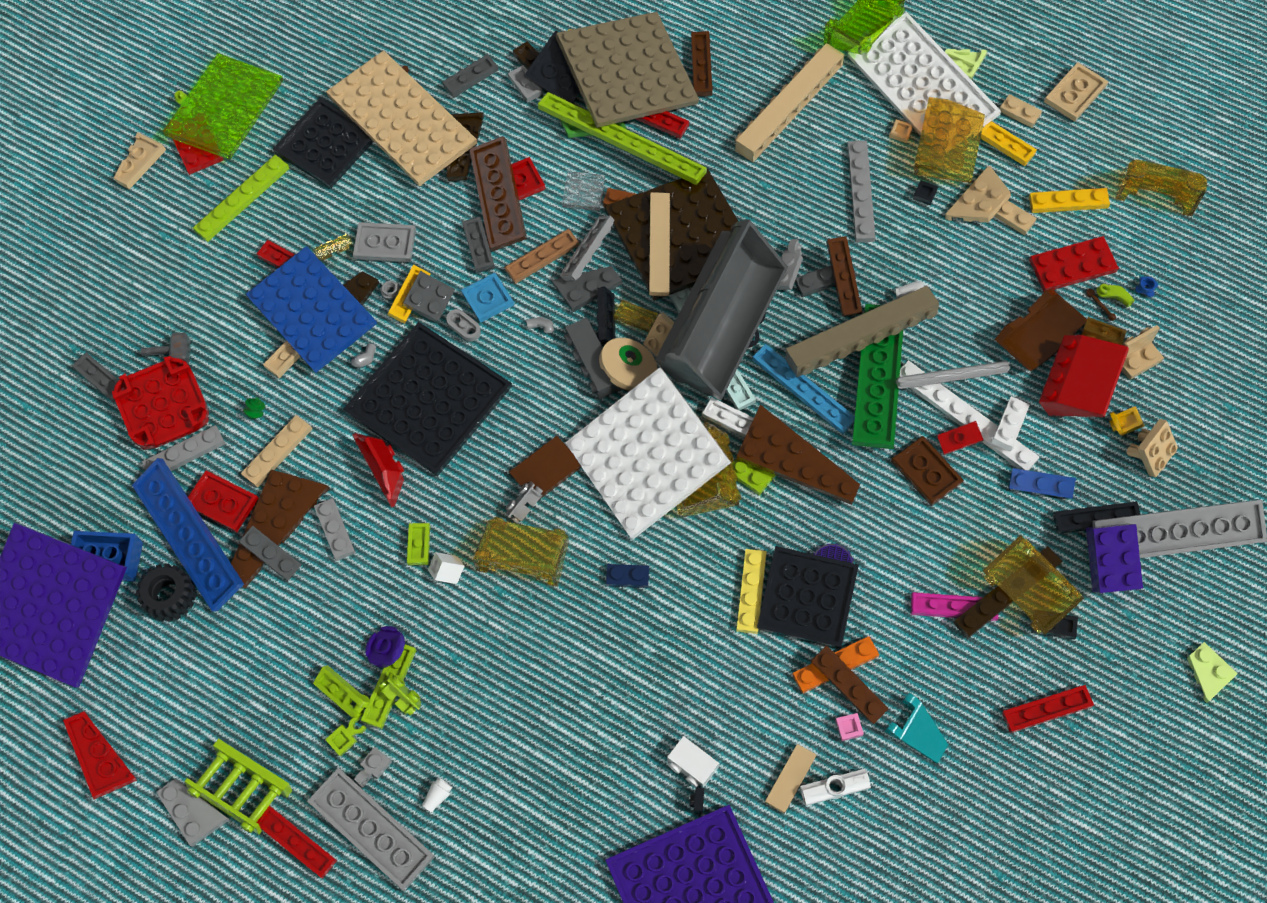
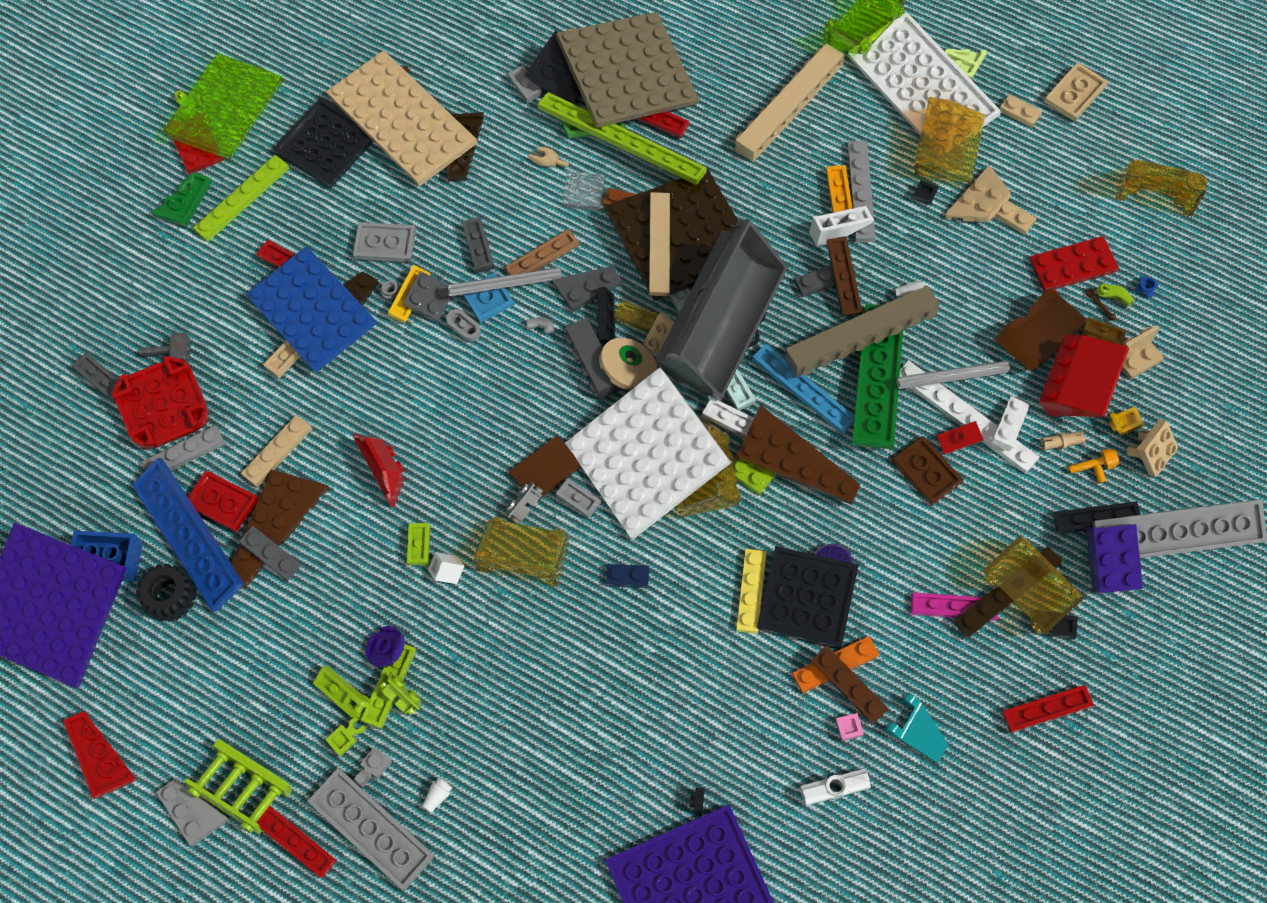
(140, 159): tan wing -> none
(185, 201): none -> green wing
(254, 408): green wheel -> none
(334, 529): light grey plate -> none
(341, 243): clear yellow plate -> none
(365, 358): light grey arm -> none
(427, 398): black plate -> none
(470, 75): dark grey plate -> none
(498, 194): reddish brown plate -> none
(503, 281): none -> light grey axle
(525, 54): dark brown plate -> none
(527, 178): red plate -> none
(550, 158): none -> tan hand
(578, 498): none -> light grey plate
(587, 248): light grey plate -> none
(692, 762): white brick -> none
(701, 63): reddish brown plate -> none
(790, 778): tan tile -> none
(793, 259): light grey hinge -> none
(838, 188): none -> light orange plate
(839, 224): none -> white slope
(901, 131): tan tile -> none
(1008, 143): yellow plate -> none
(1042, 483): blue plate -> none
(1063, 440): none -> tan pin
(1069, 200): yellow plate -> none
(1108, 458): none -> light orange piece
(1210, 671): yellowish green wing -> none

